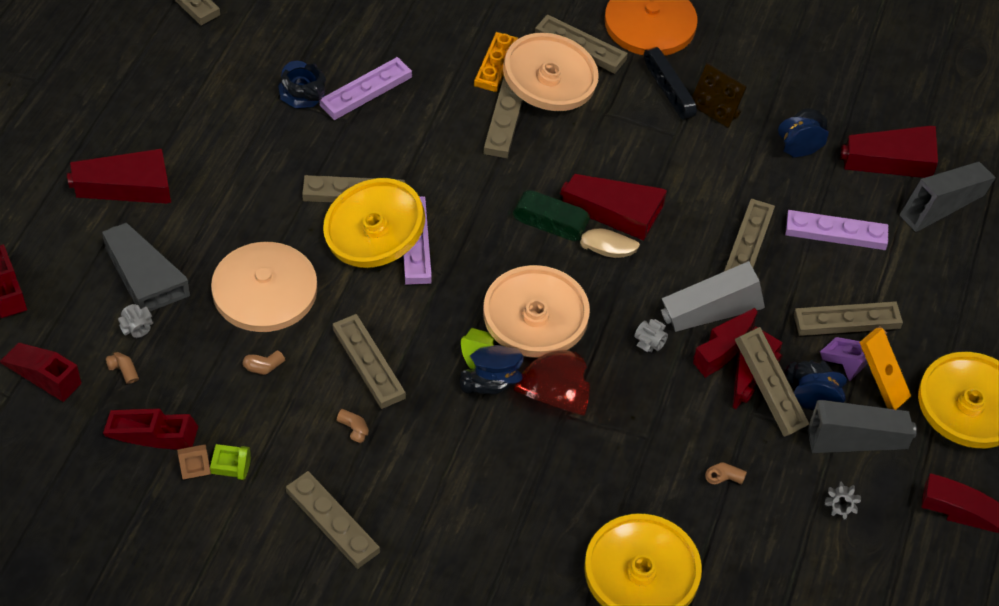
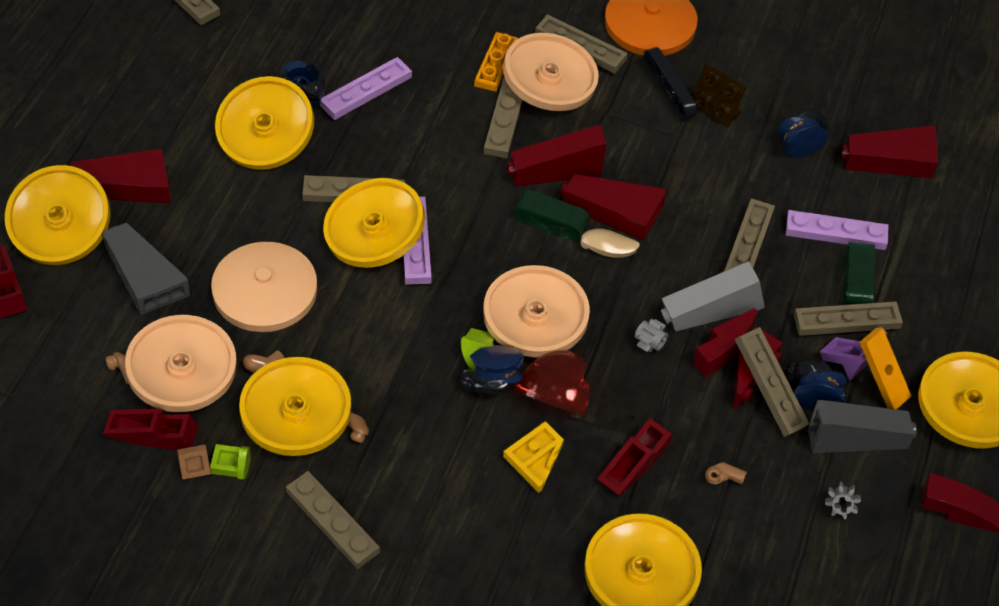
(44, 369): dark red slope -> none
(57, 215): none -> yellow dish
(135, 320): light grey gear -> none
(180, 363): none -> light nougat dish
(264, 123): none -> yellow dish
(295, 406): none -> yellow dish
(369, 361): dark tan plate -> none
(535, 454): none -> yellow wing
(559, 158): none -> dark red slope
(636, 457): none -> dark red slope
(859, 273): none -> clear green beam
(945, 194): dark grey slope -> none

